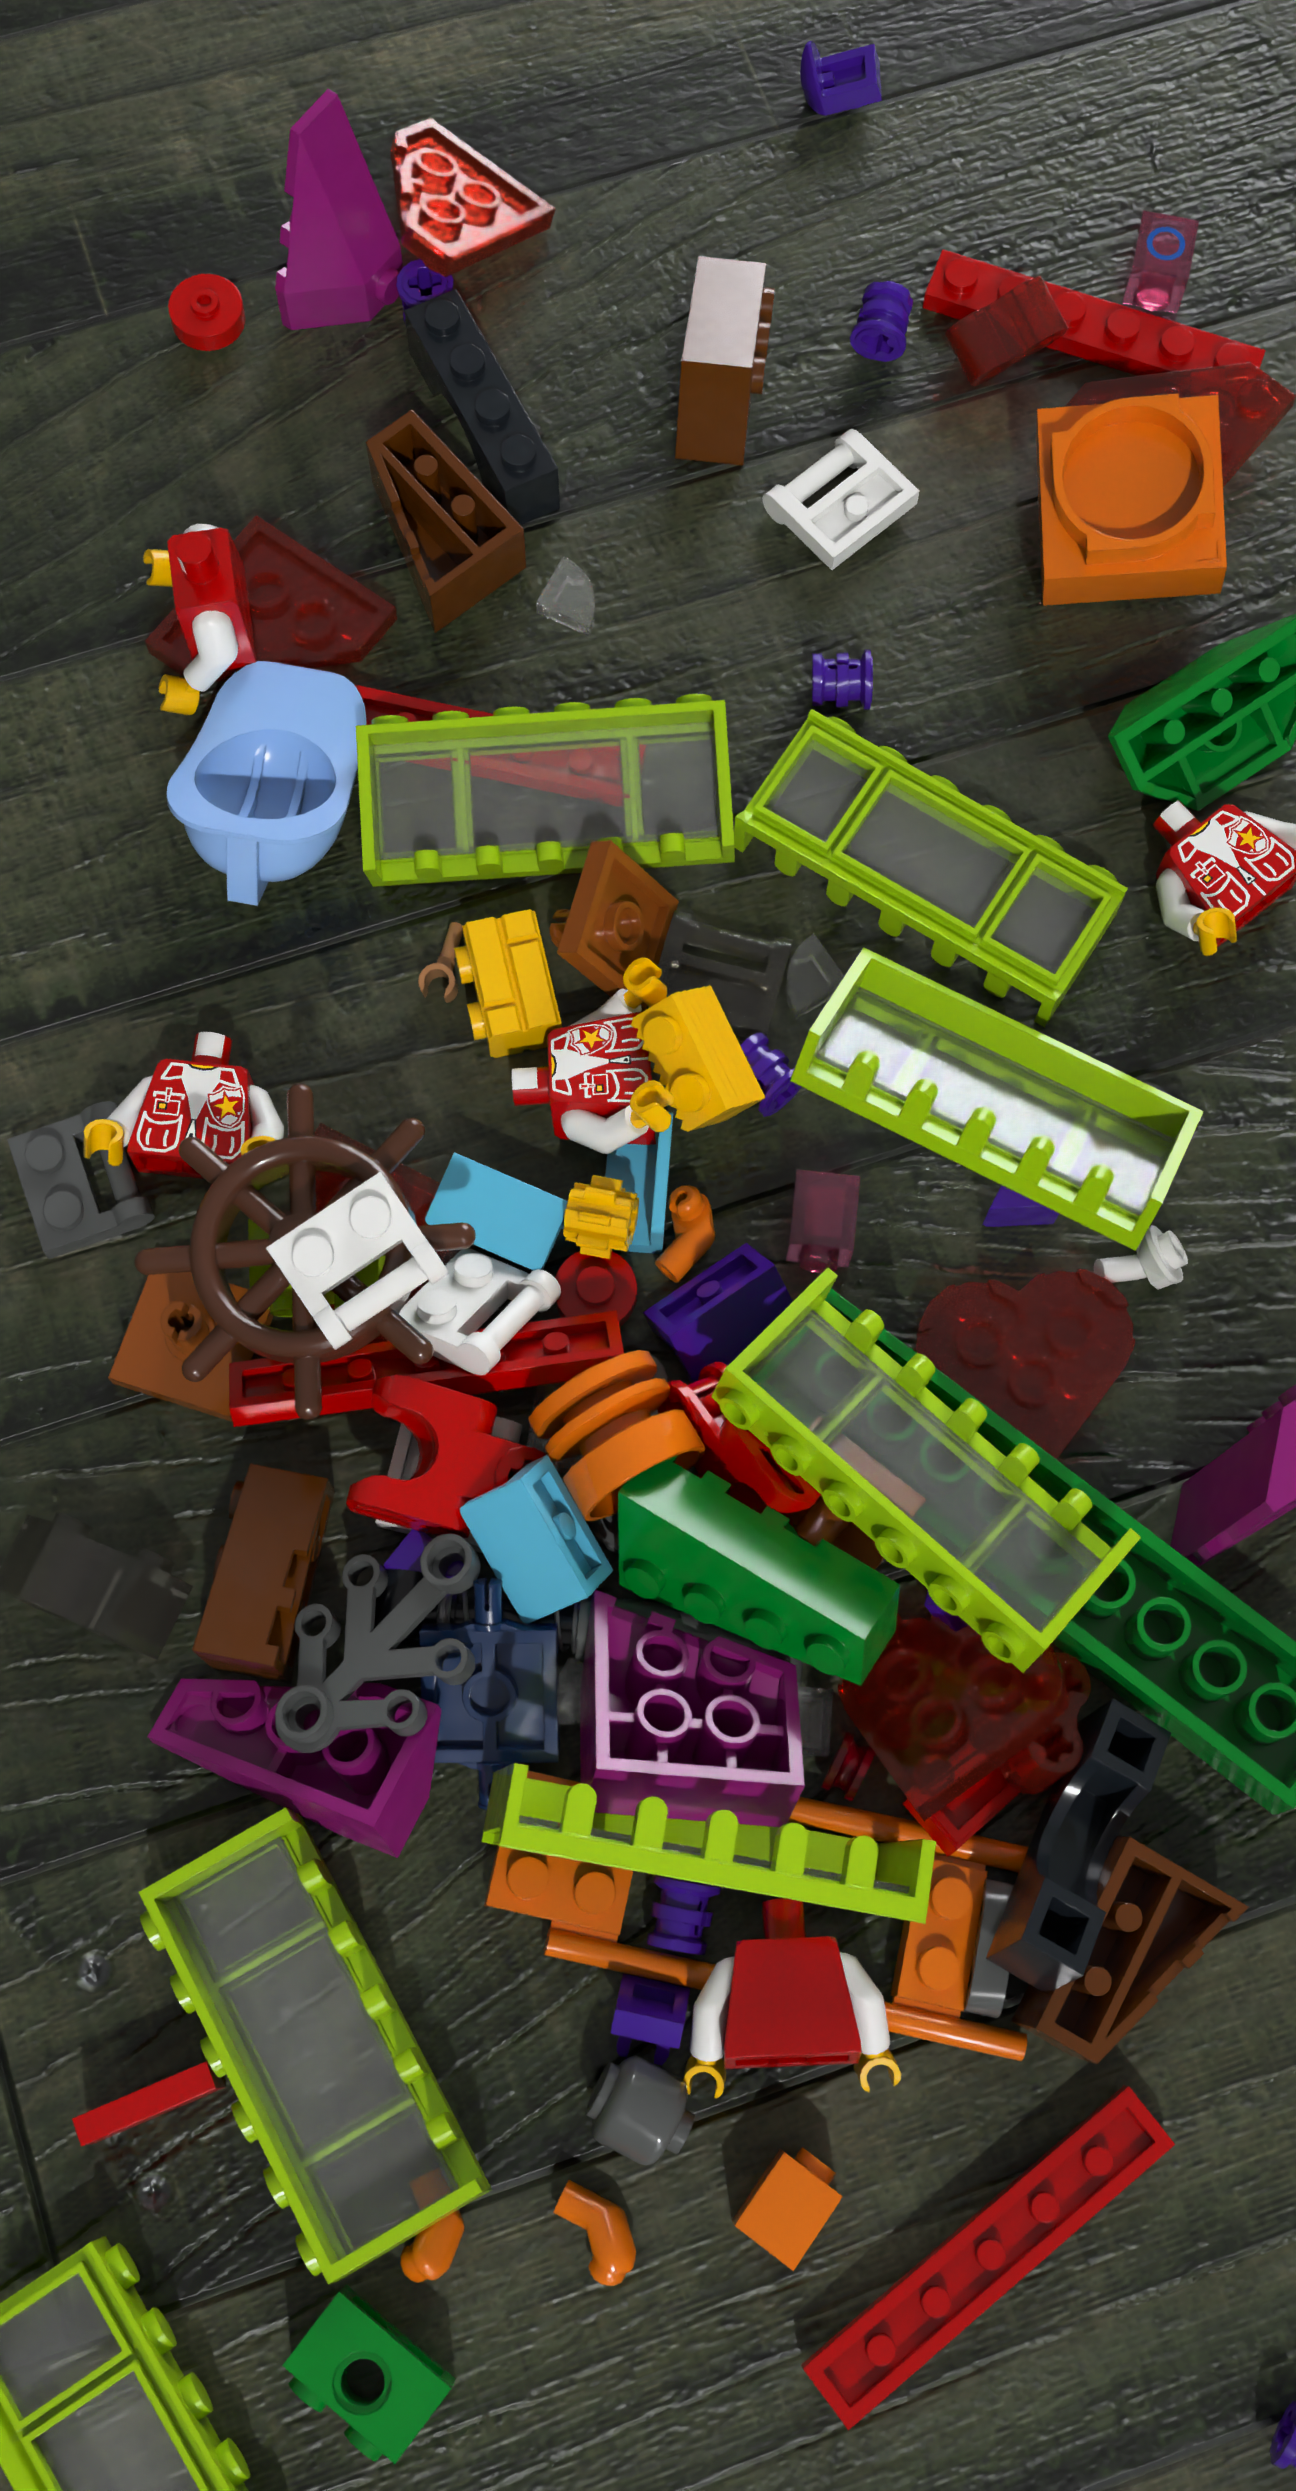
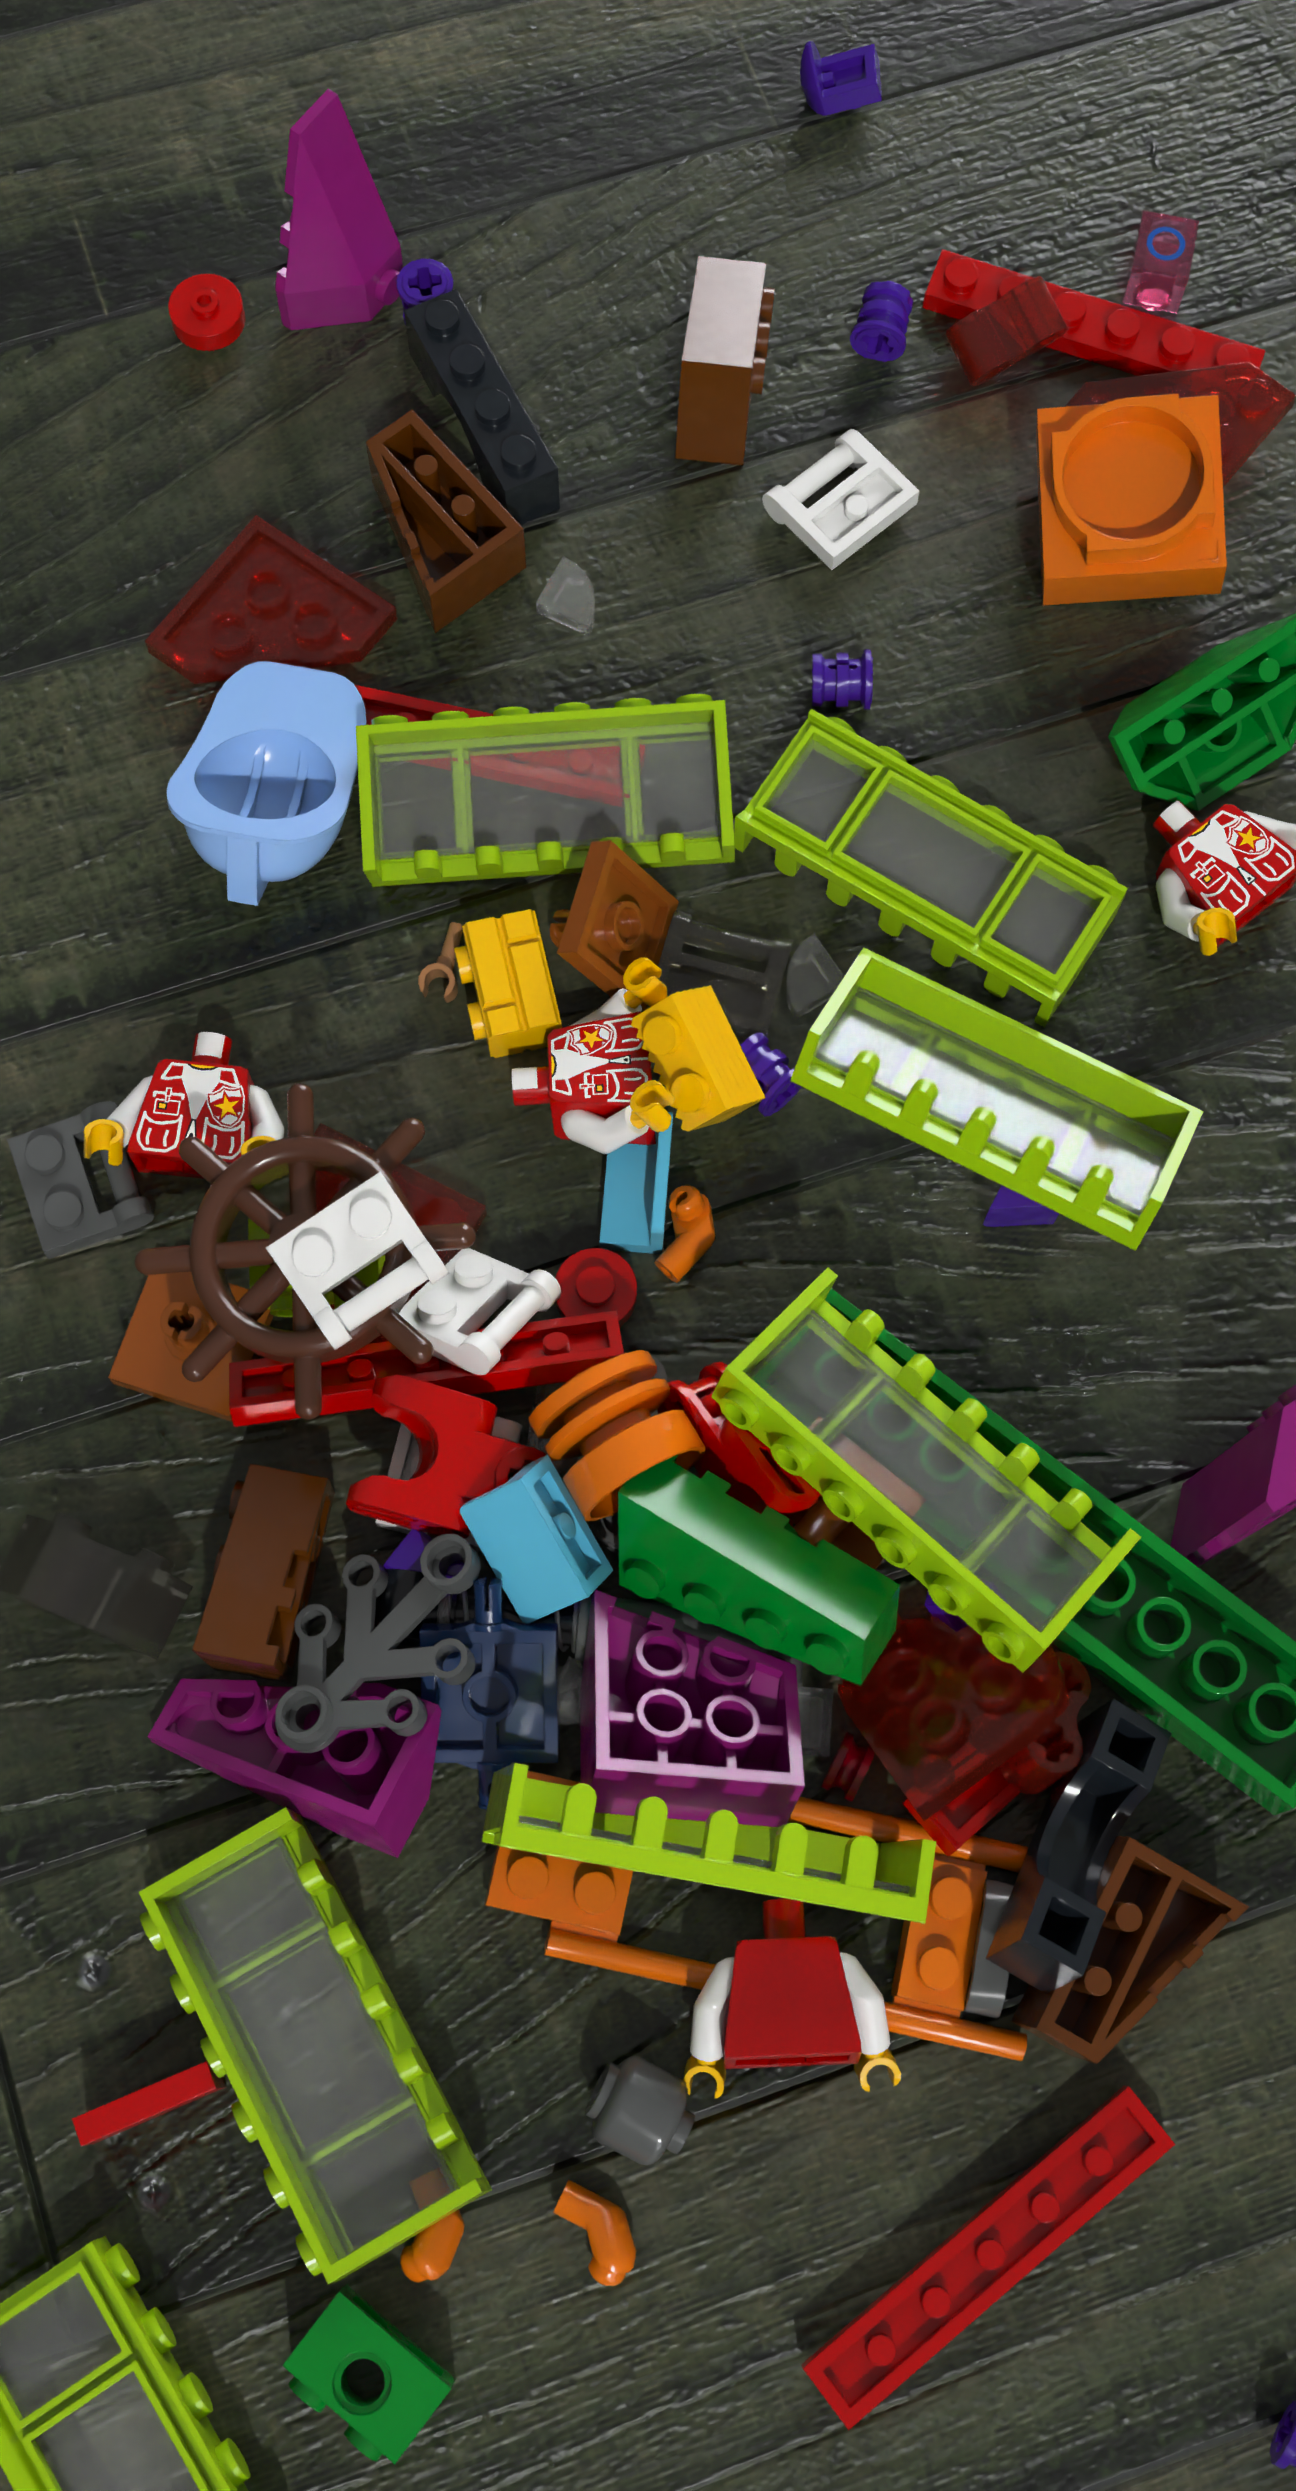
(210, 608): torso -> none
(458, 202): clear red plate -> none
(505, 1212): medium azure panel -> none
(601, 1216): yellow gear -> none
(649, 2013): dark purple tile -> none
(681, 1915): dark purple bush -> none
(720, 1310): dark purple panel -> none
(789, 2206): orange brick -> none
(822, 1220): clear pink brick -> none
(1032, 1352): clear red plate -> none
(1157, 1258): white plate -> none

